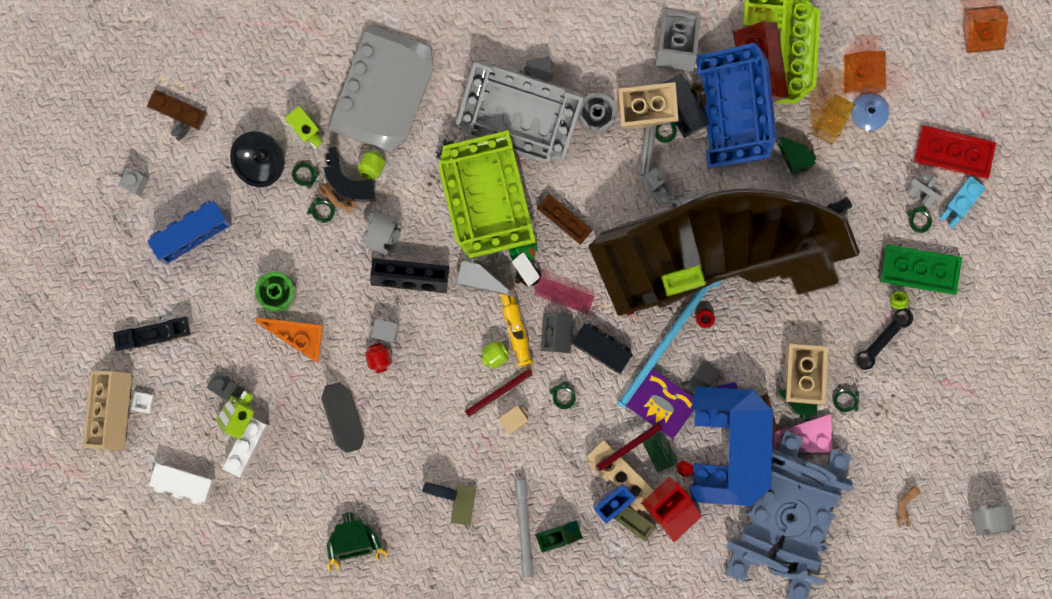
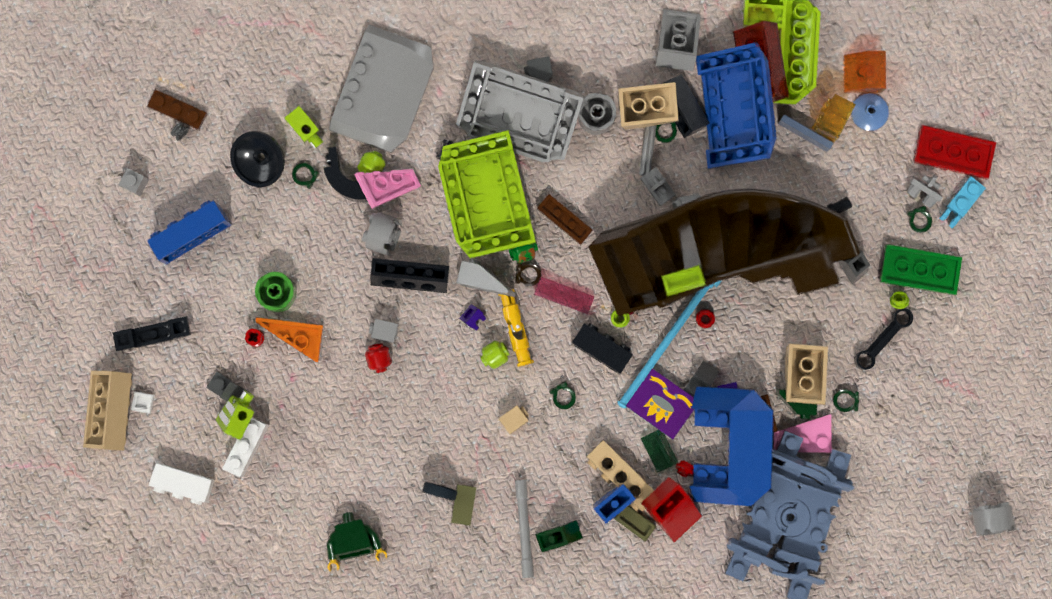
(248, 336): none -> red bush
(318, 202): dark green piece -> none
(326, 190): medium nougat arm -> none
(342, 417): dark grey shield -> none
(386, 186): none -> bright pink wing
(471, 316): none -> dark purple tile
(499, 392): dark red bar -> none
(525, 269): white sticker -> none
(556, 332): dark grey panel -> none
(614, 319): none -> lime plate
(628, 447): dark red bar -> none
(697, 87): dark brown piece -> none
(796, 155): dark green slope -> none
(805, 133): none -> sand blue tile
(855, 267): none -> dark grey slope
(912, 493): medium nougat arm -> none
(984, 28): clear orange slope -> none

